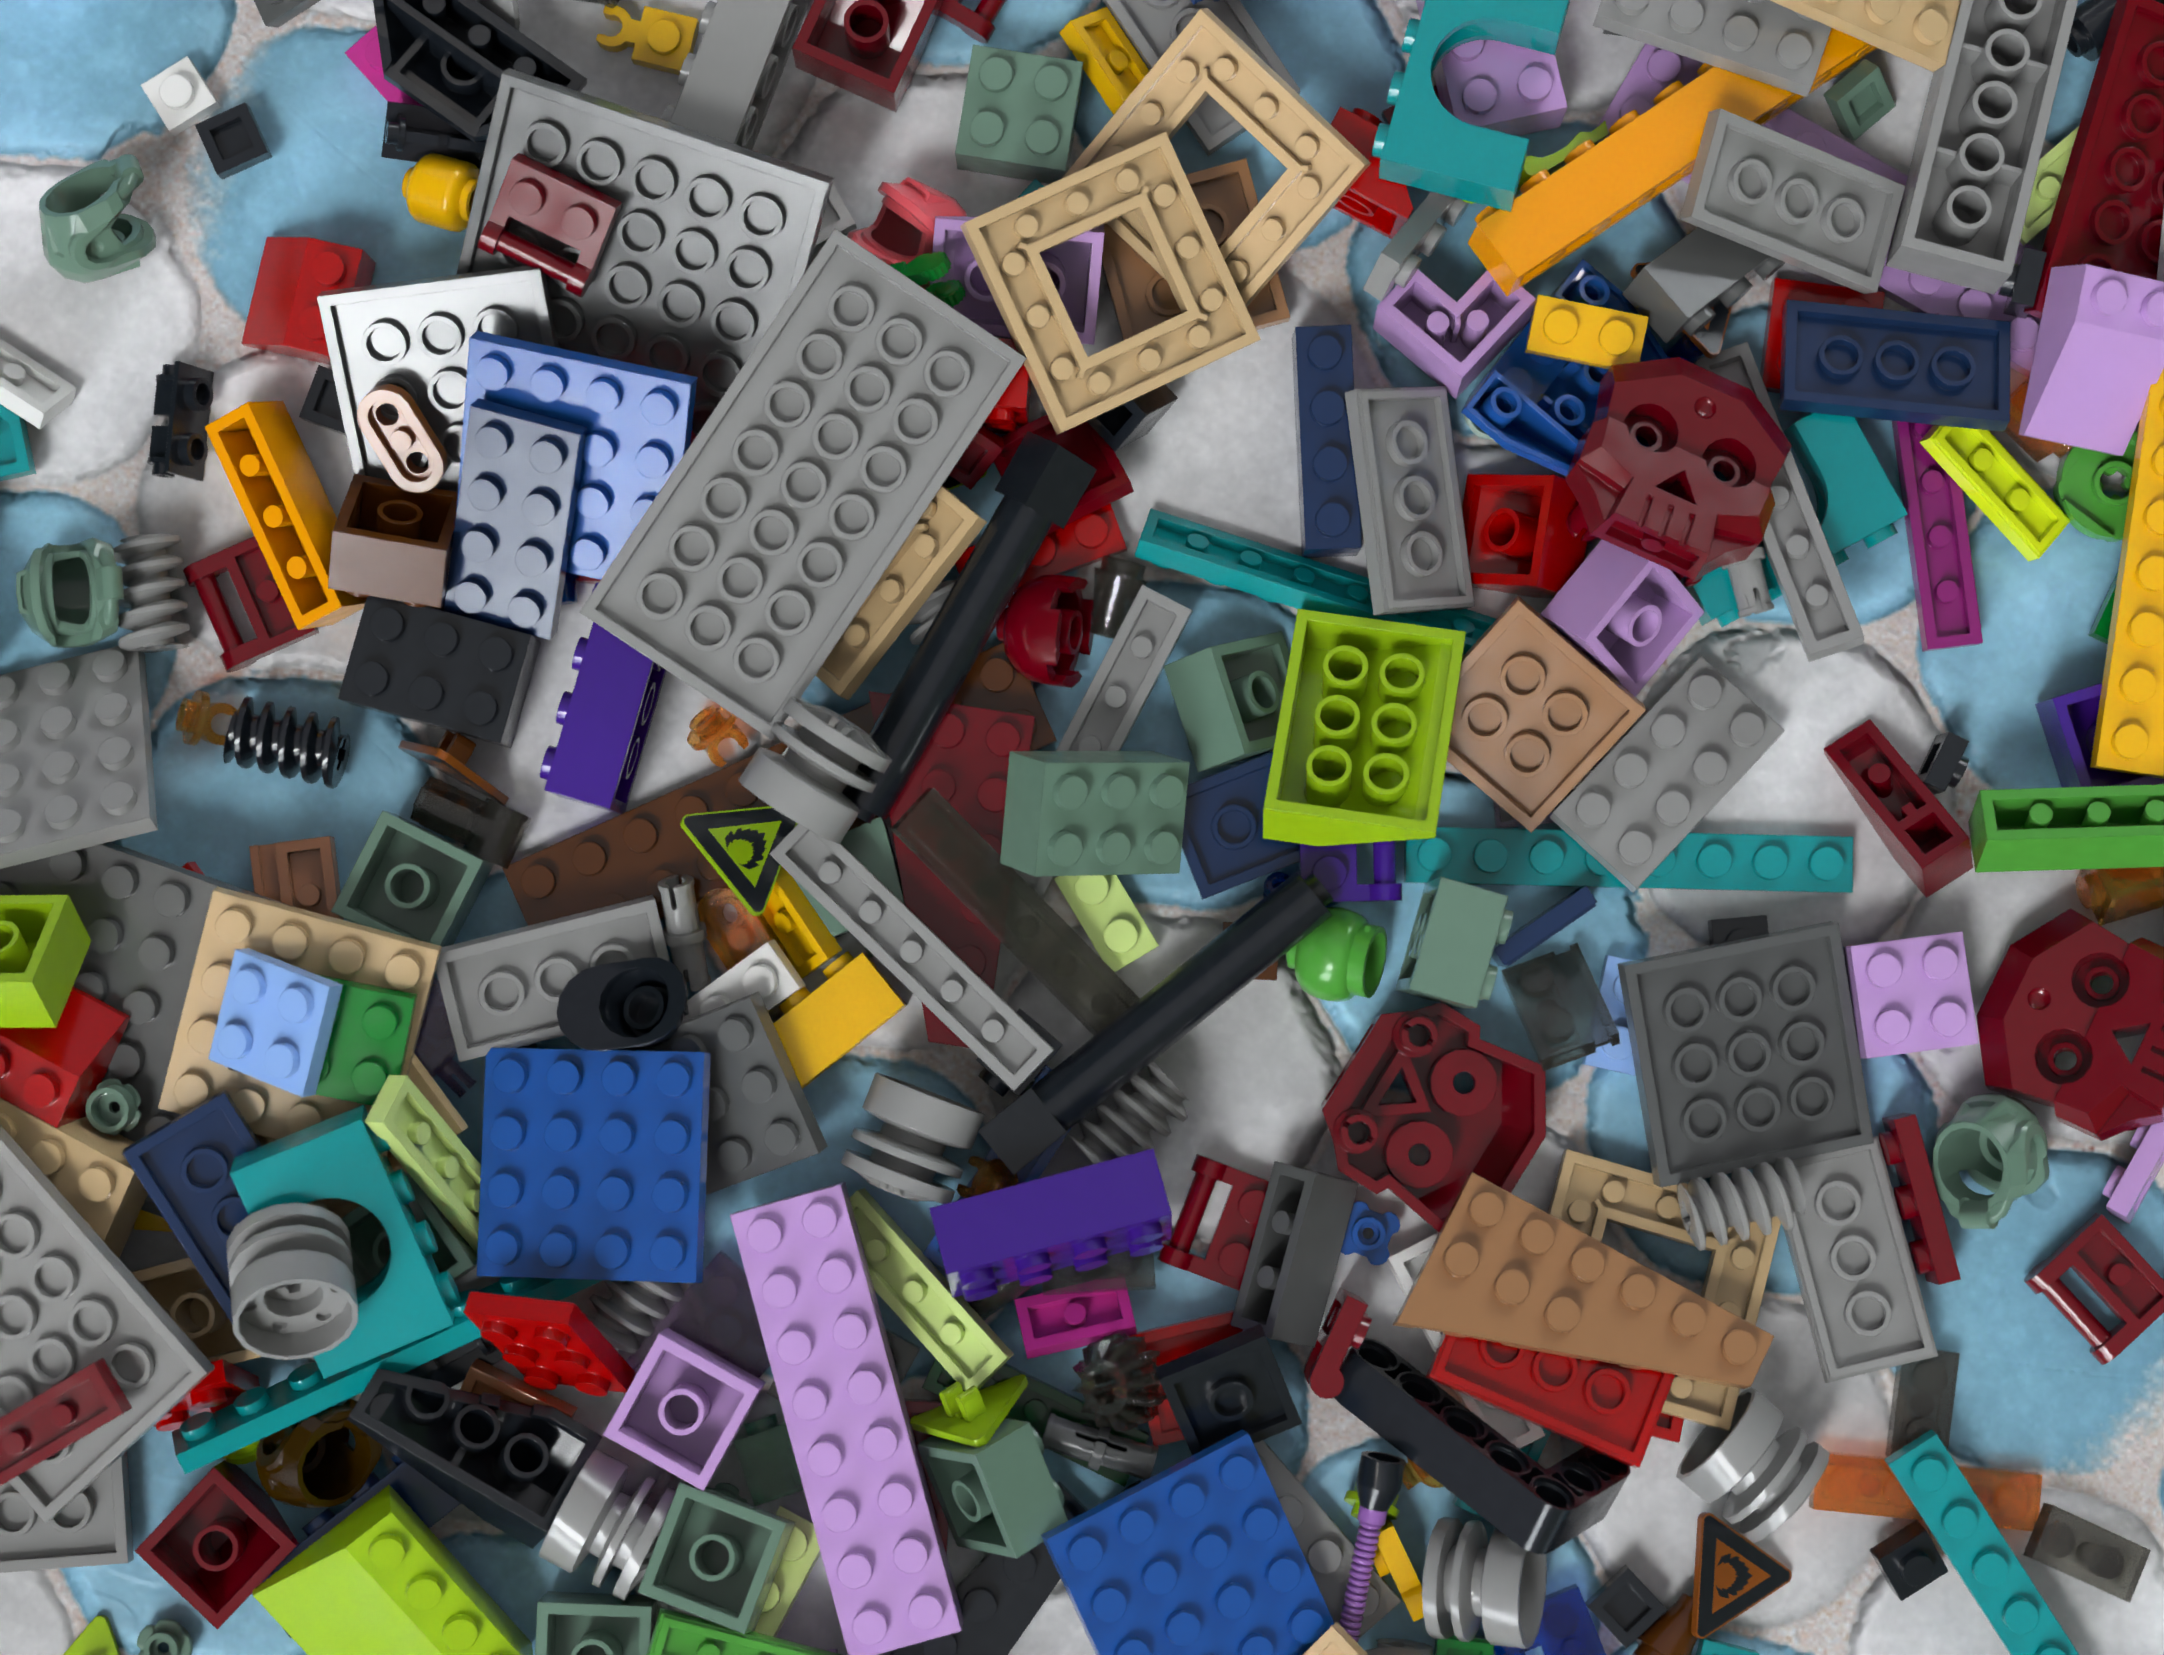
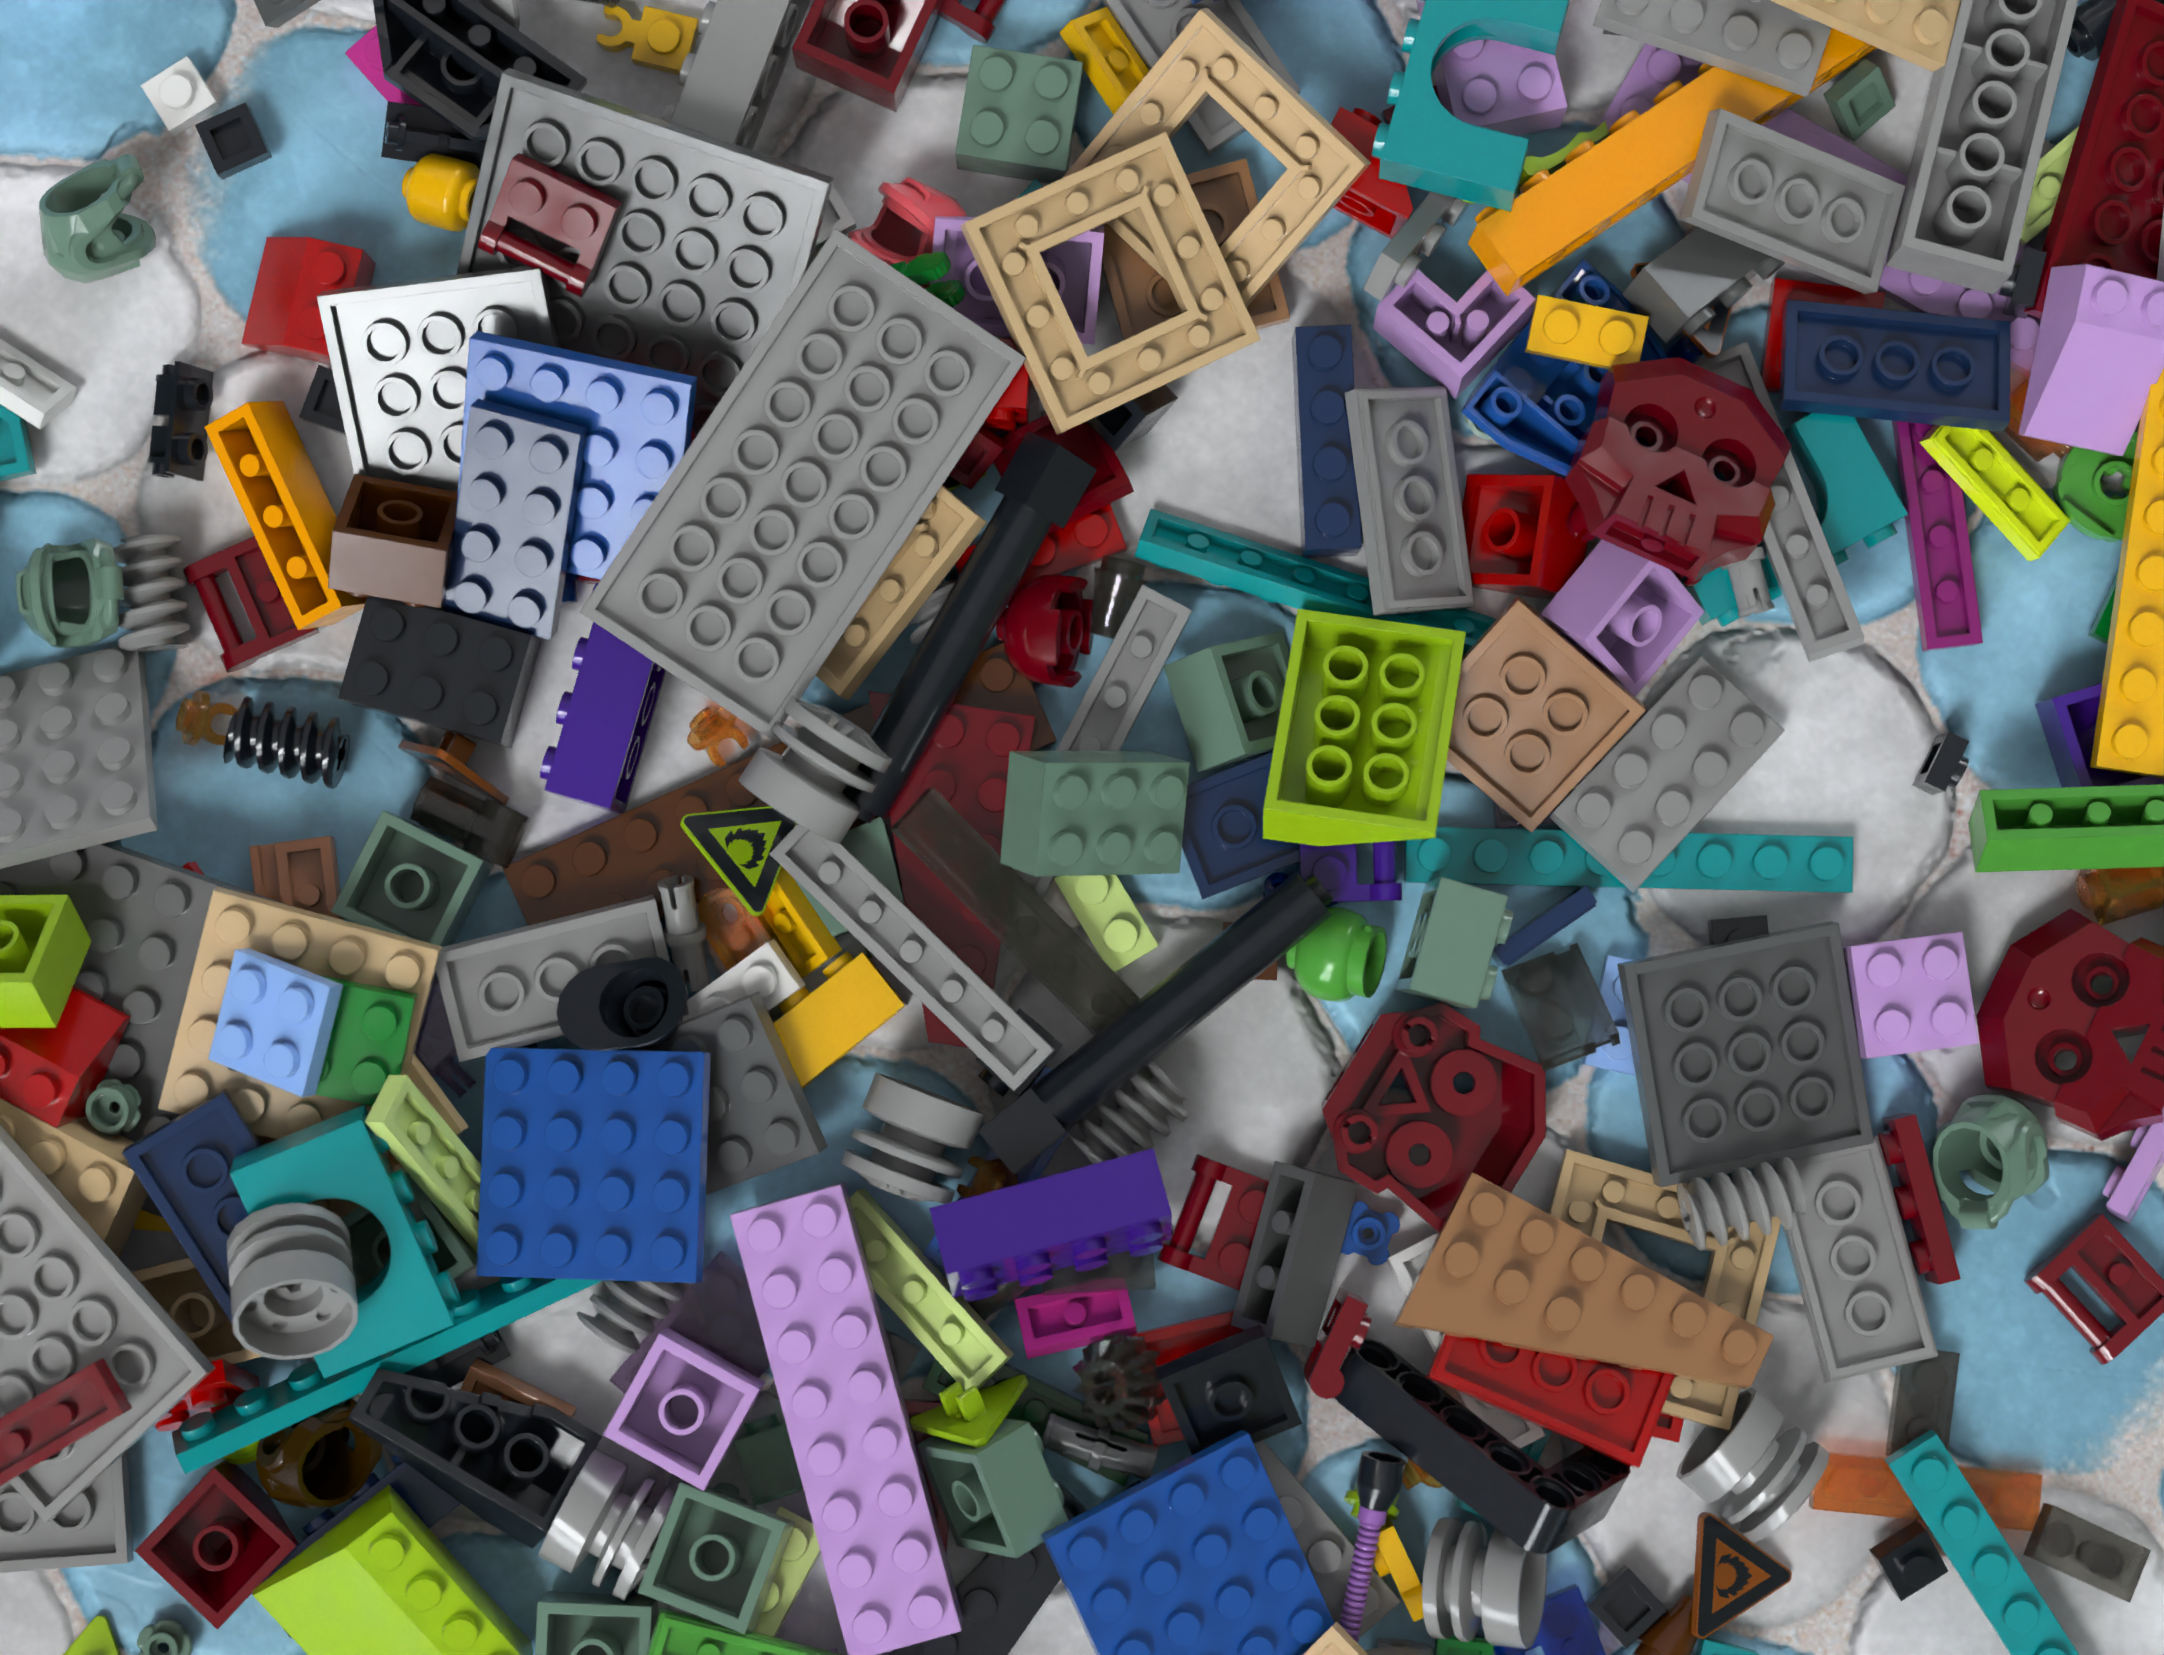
(400, 437): plate -> none
(550, 1343): red plate -> none
(1901, 809): dark red slope -> none

